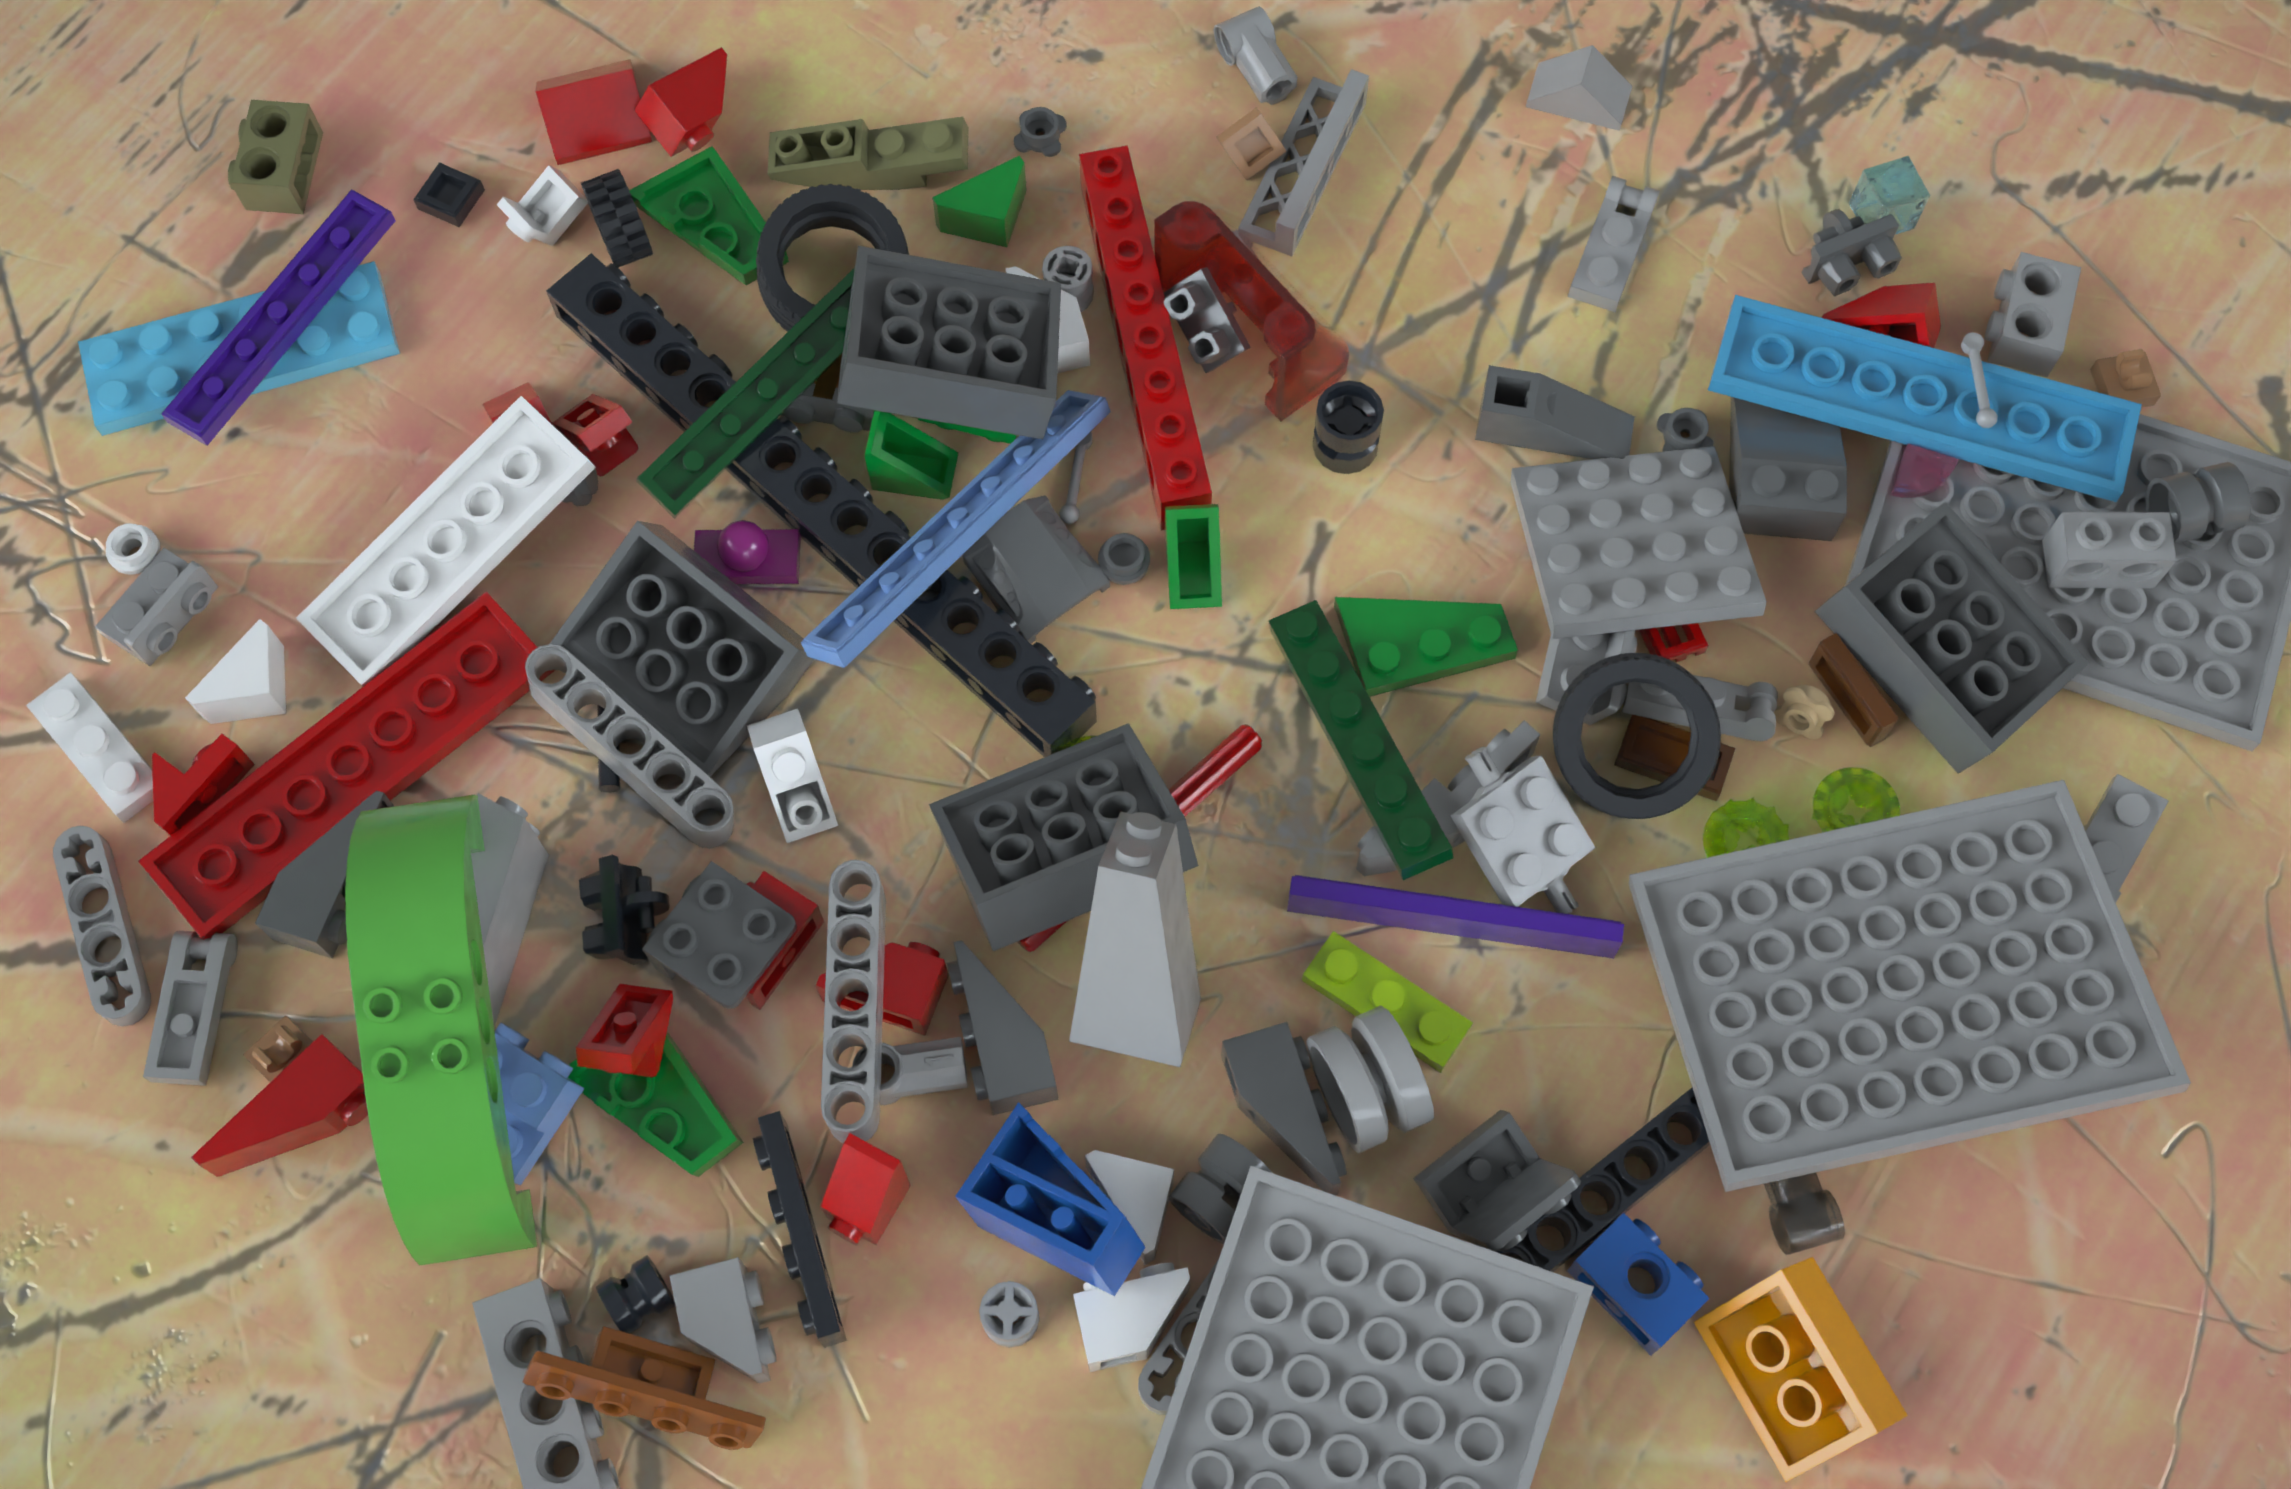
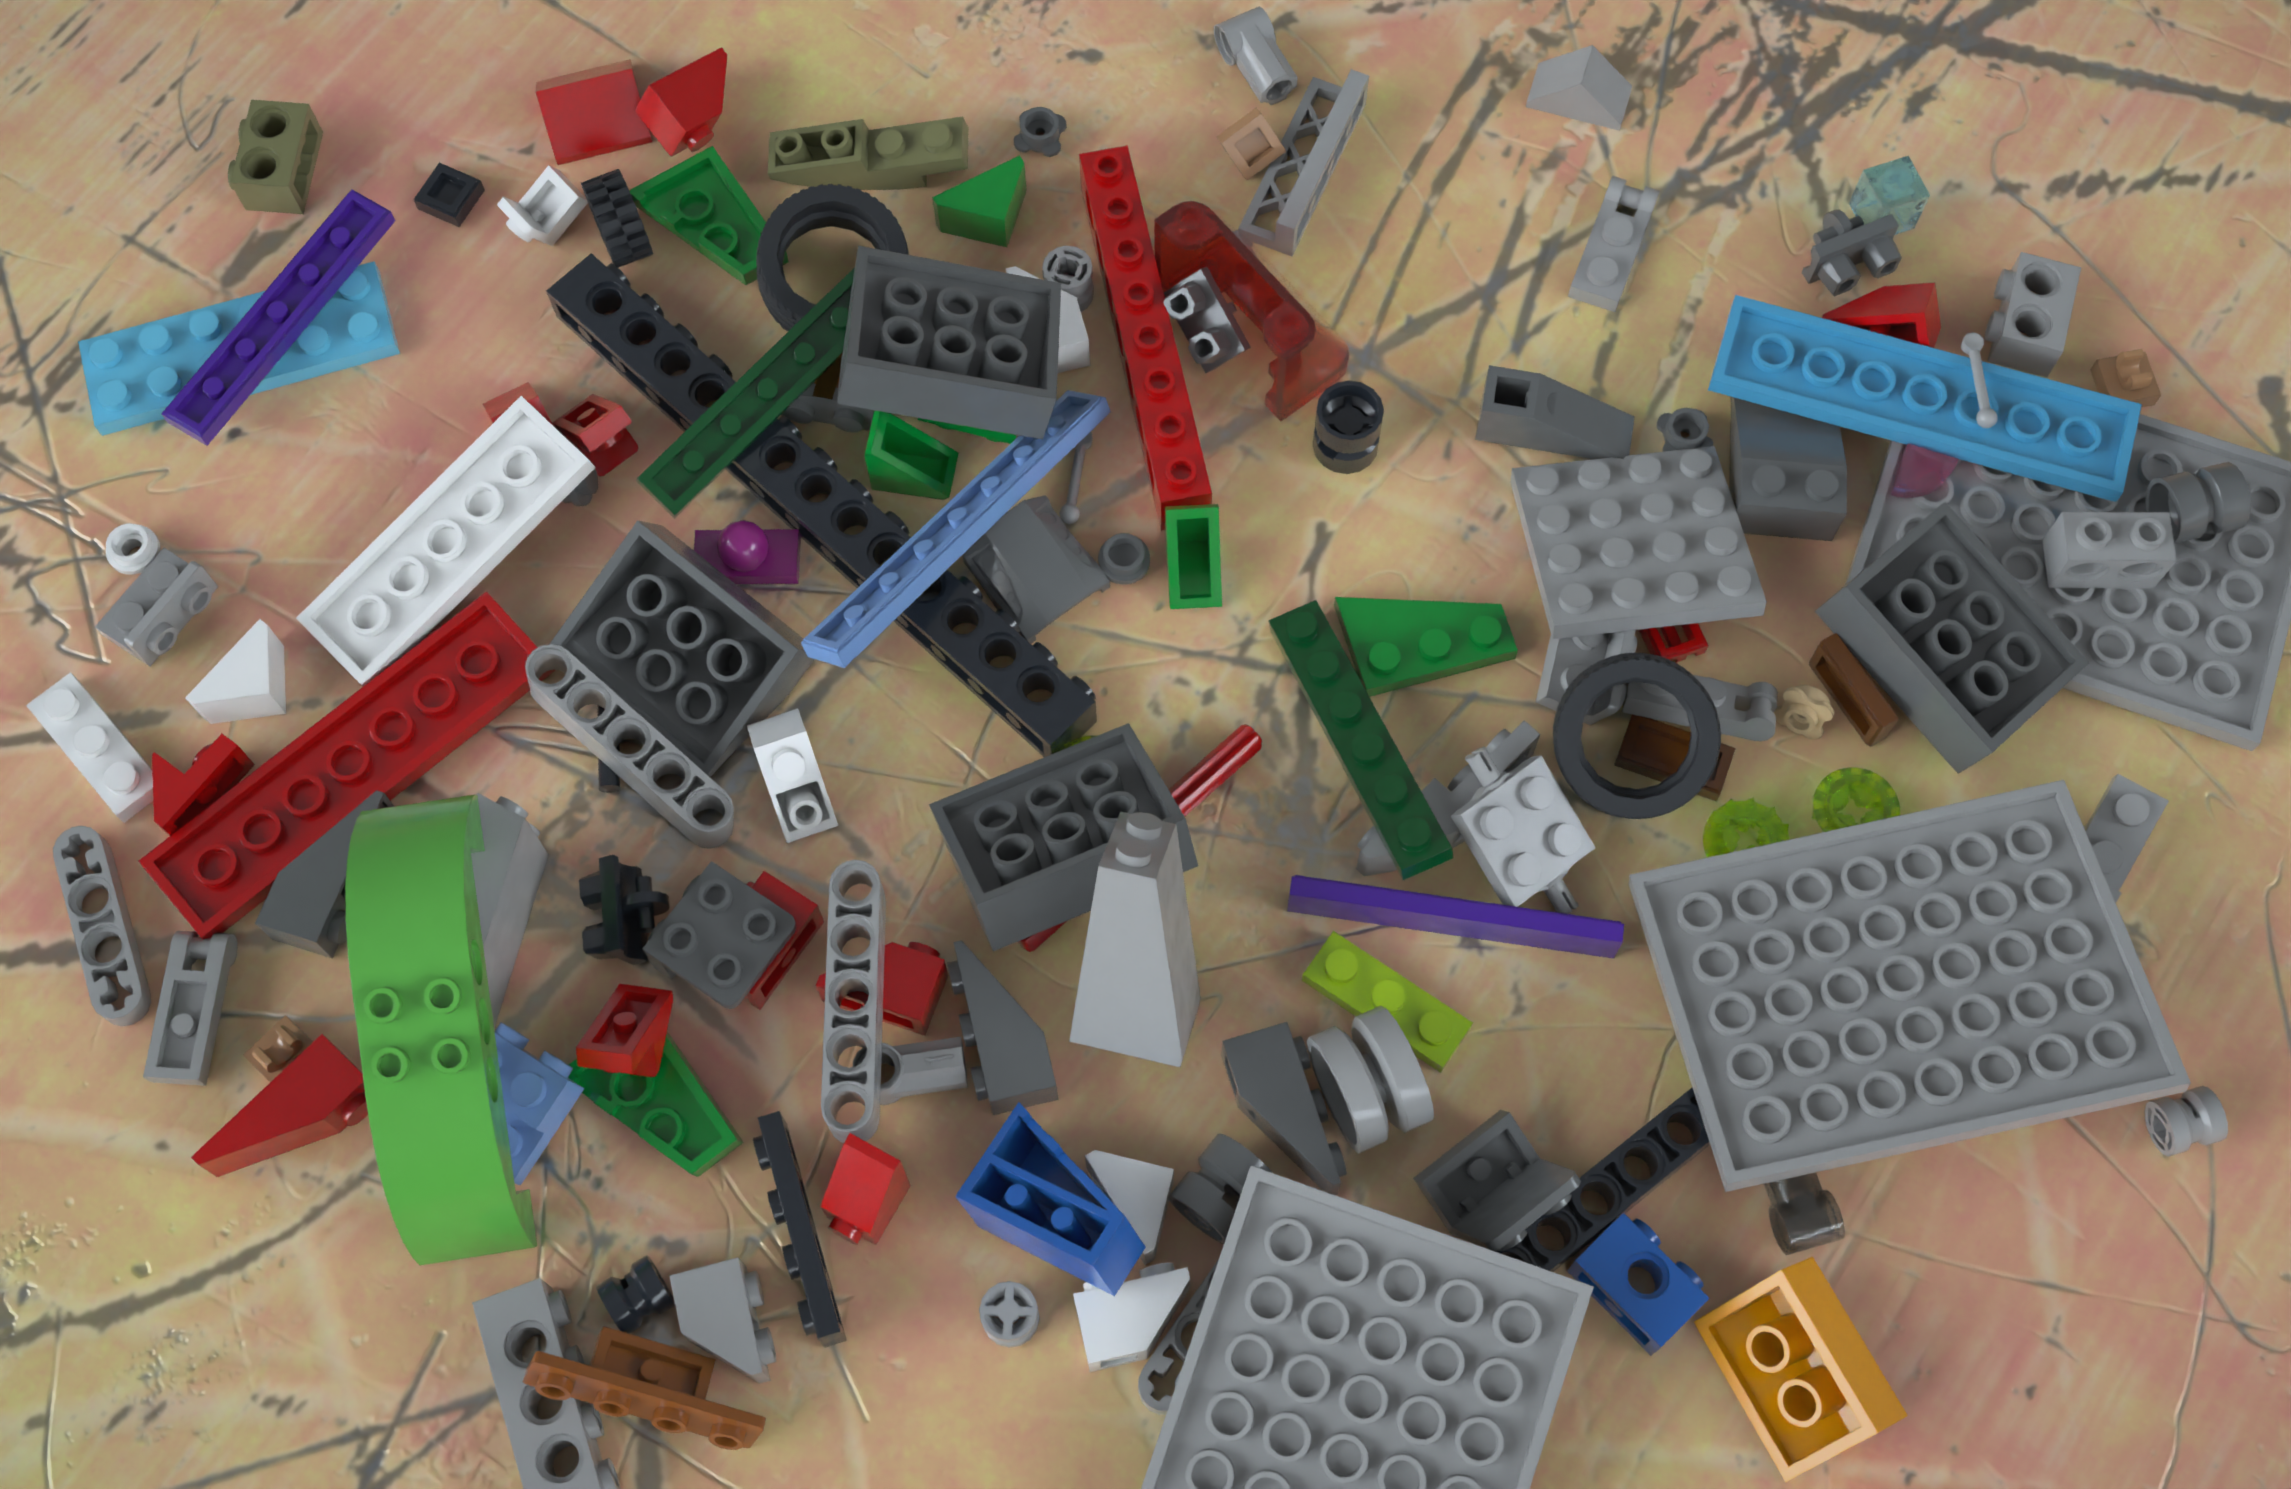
(2187, 1120): none -> light grey wheel

